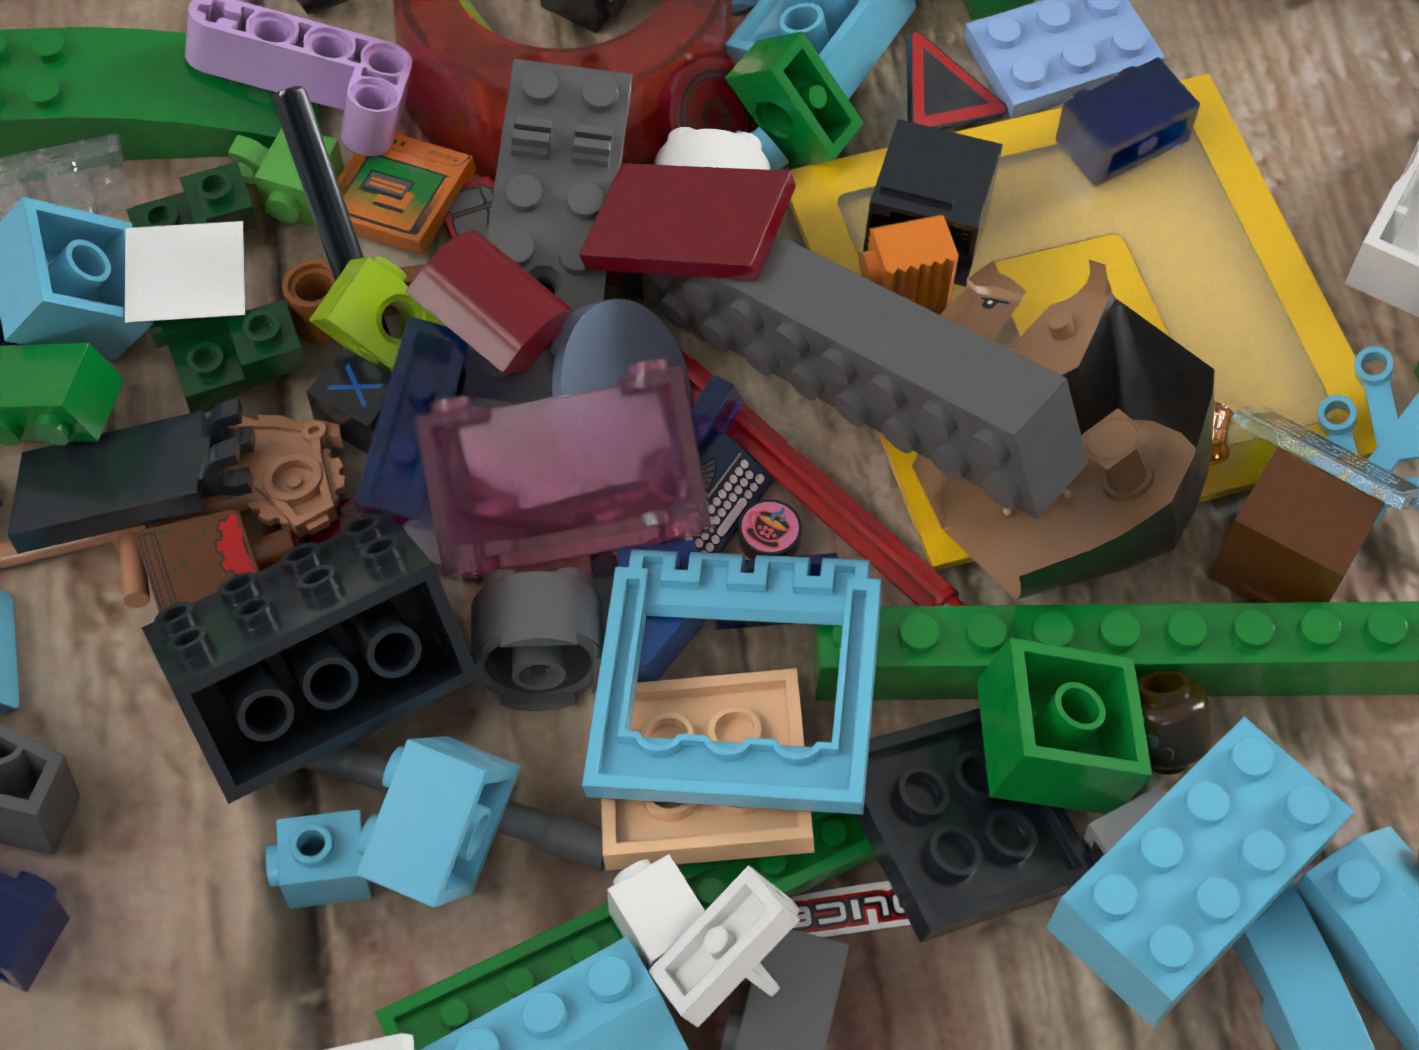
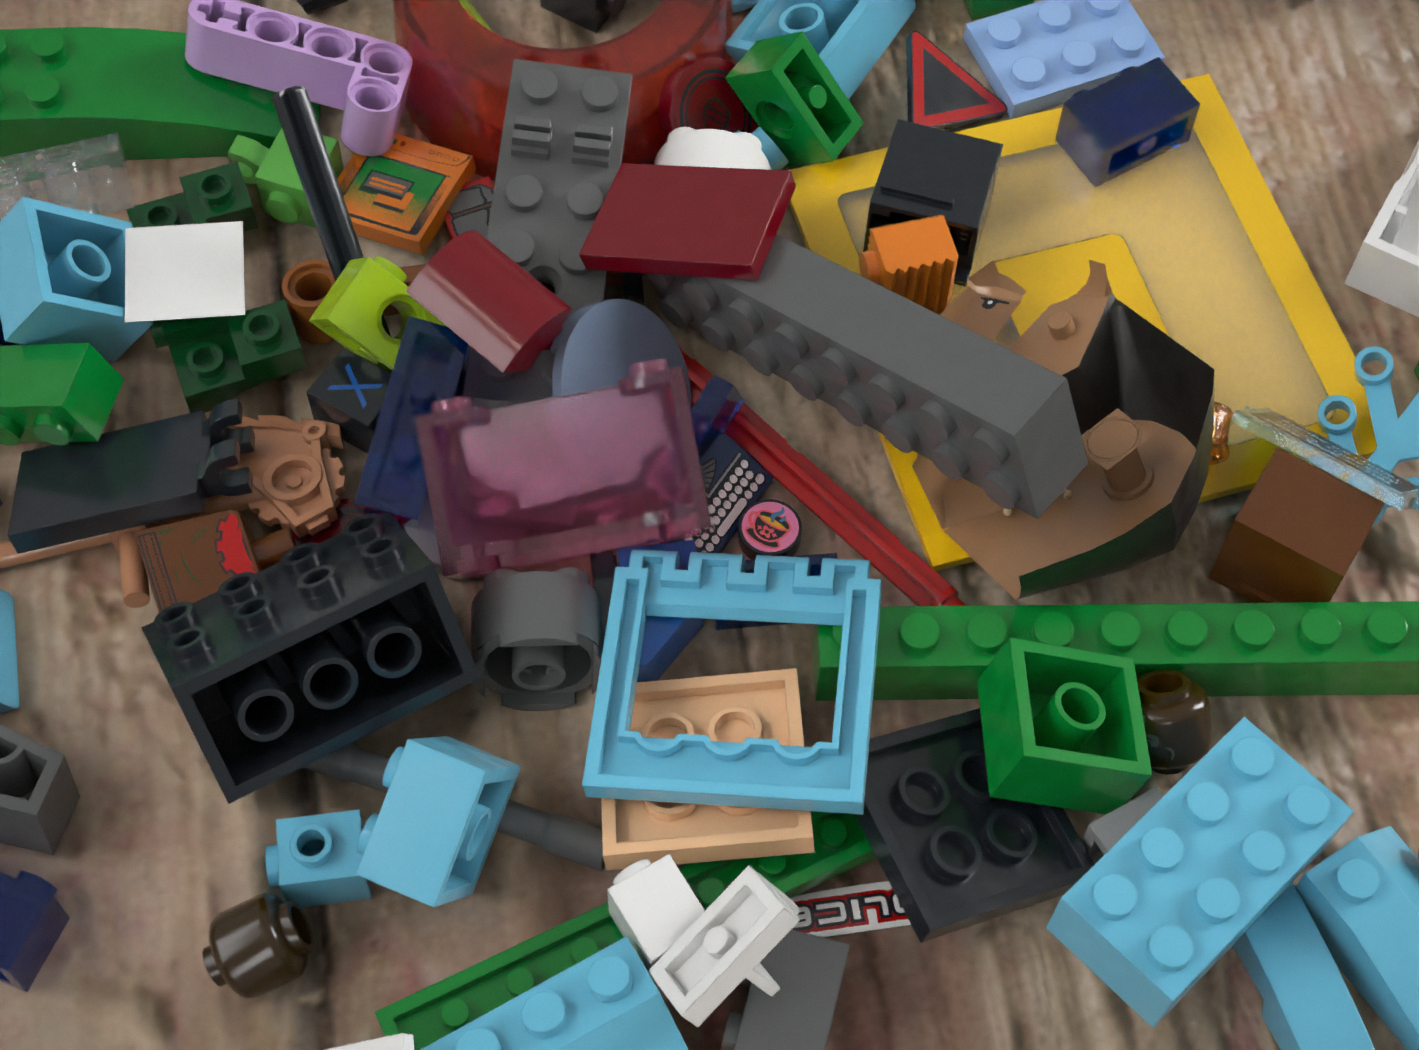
(258, 945): none -> dark brown head

